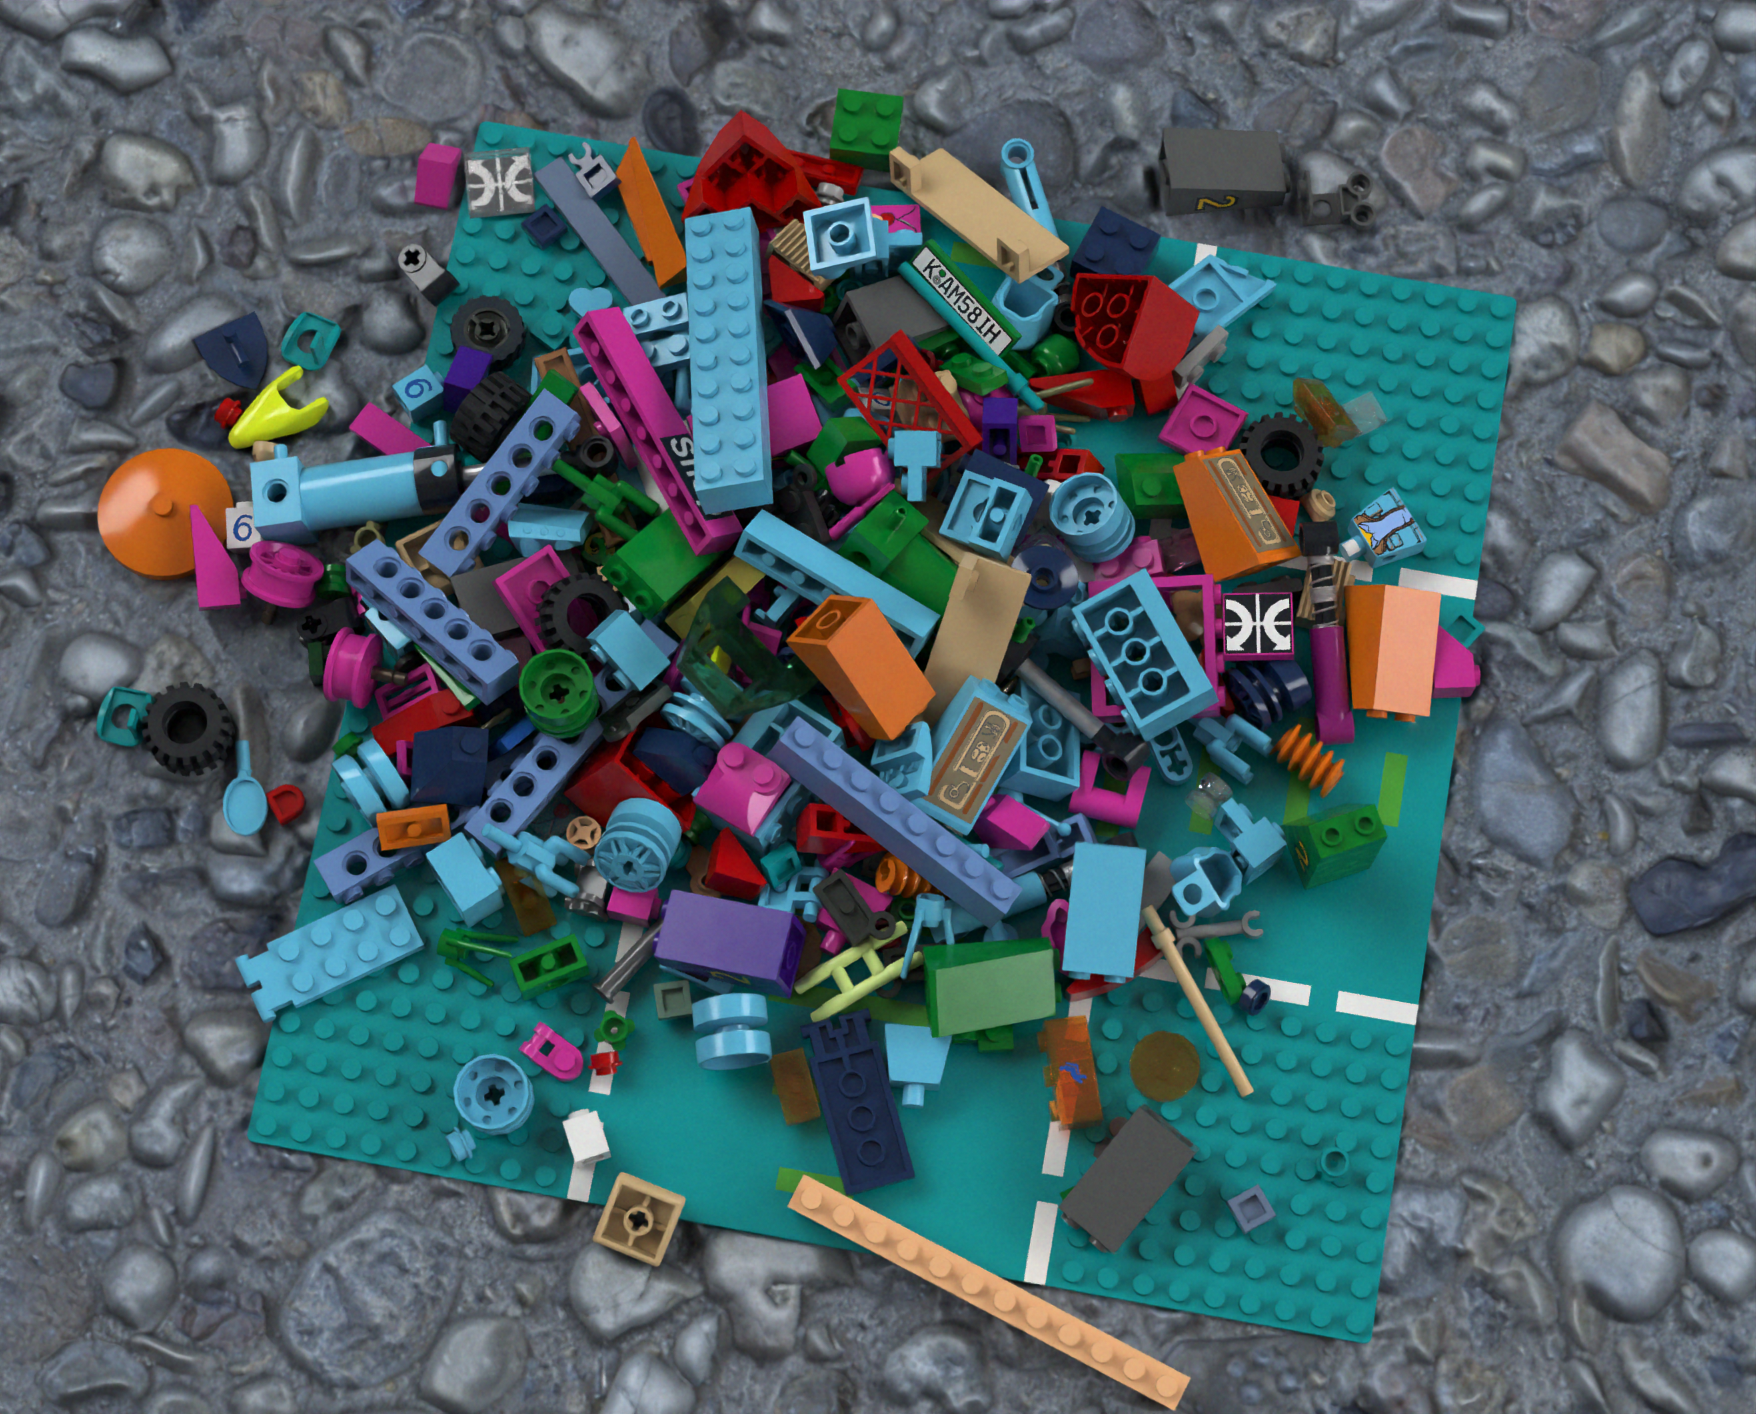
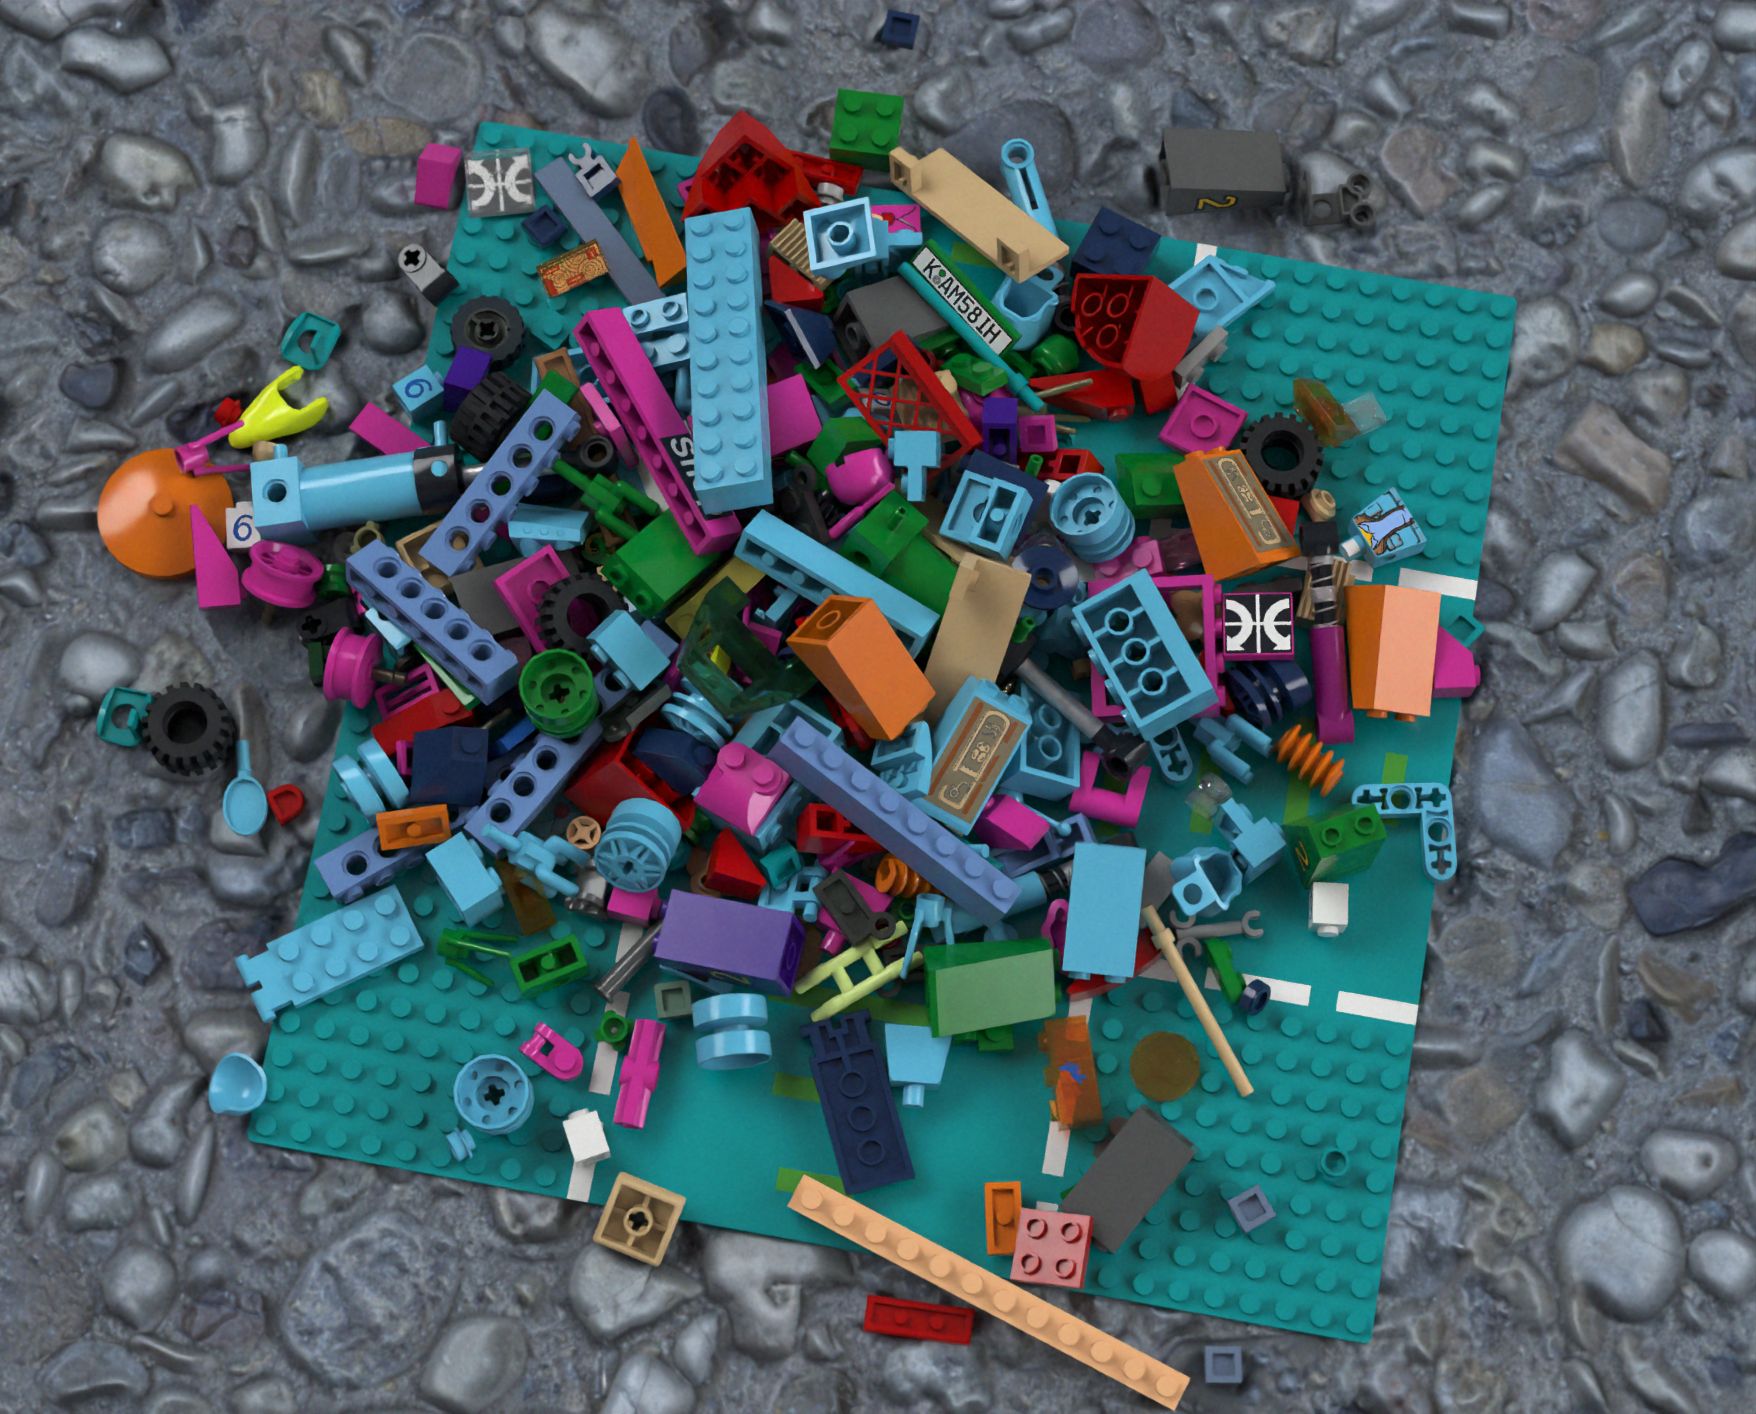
(194, 454): none -> dark pink plant
(237, 351): dark blue shield -> none
(237, 1085): none -> medium azure helmet
(347, 745): green plate -> none
(573, 268): none -> clear orange tile
(584, 300): medium azure tile -> none
(605, 1063): red plate -> none
(639, 1074): none -> dark pink piece
(794, 1087): clear orange plate -> none
(900, 29): none -> dark blue plate
(918, 1320): none -> red tile
(1002, 1217): none -> orange plate
(1052, 1248): none -> plate
(1222, 1365): none -> sand blue plate
(1328, 908): none -> white brick
(1427, 817): none -> medium azure beam

